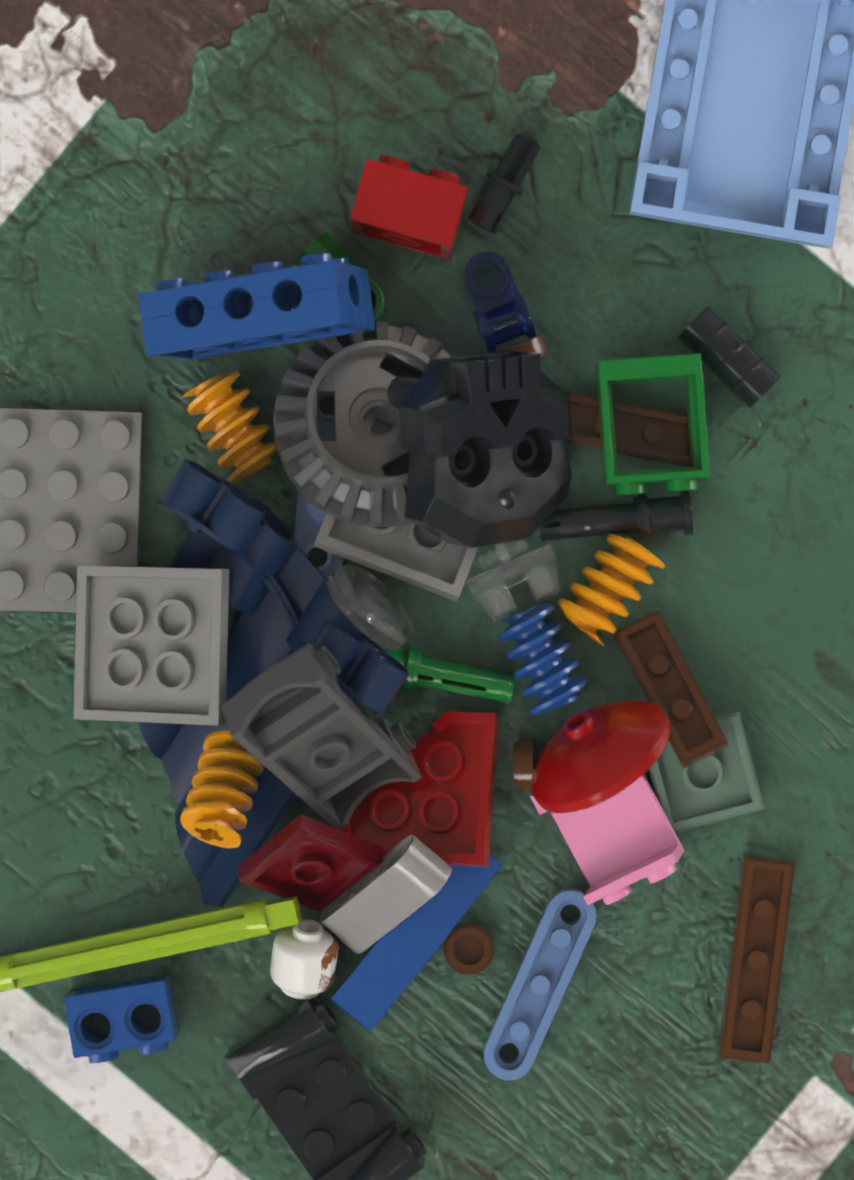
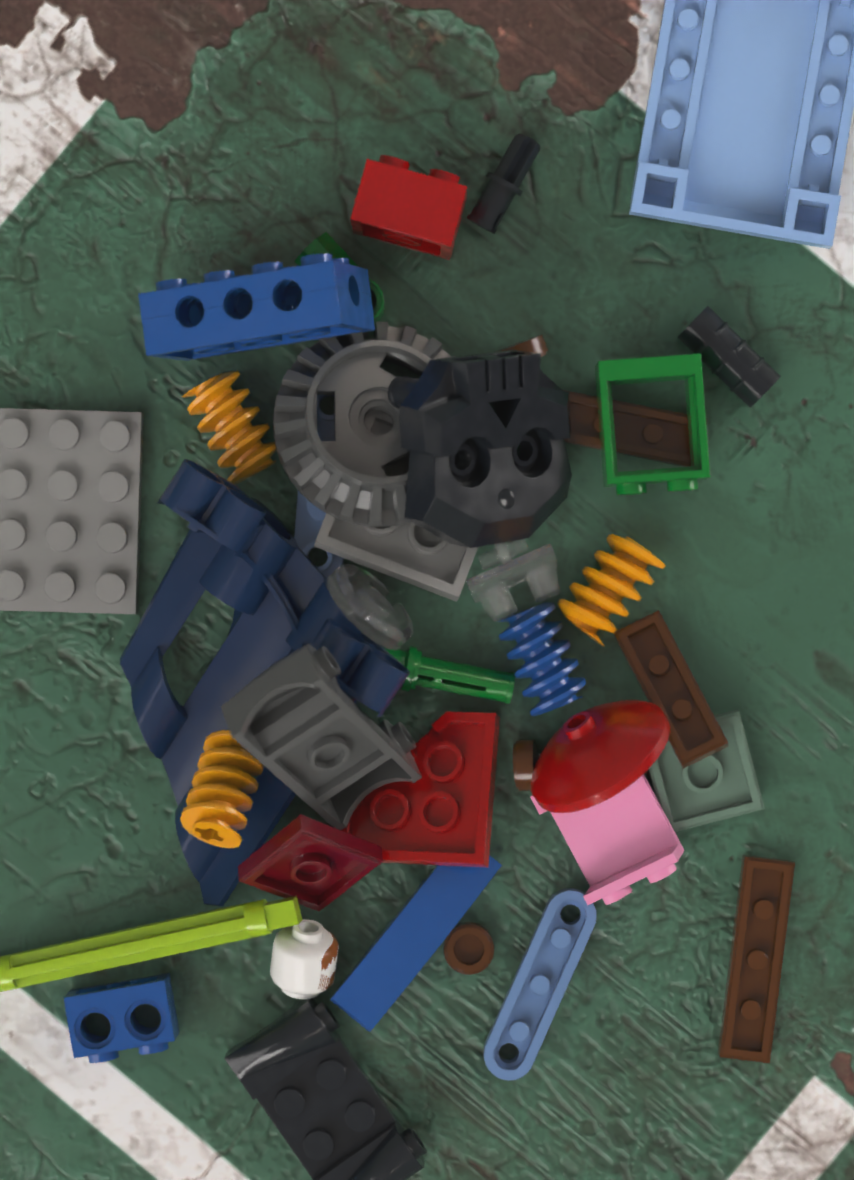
(151, 644): light grey plate -> none
(386, 894): light grey beam -> none
(497, 304): clear blue piece -> none
(641, 516): black pin -> none

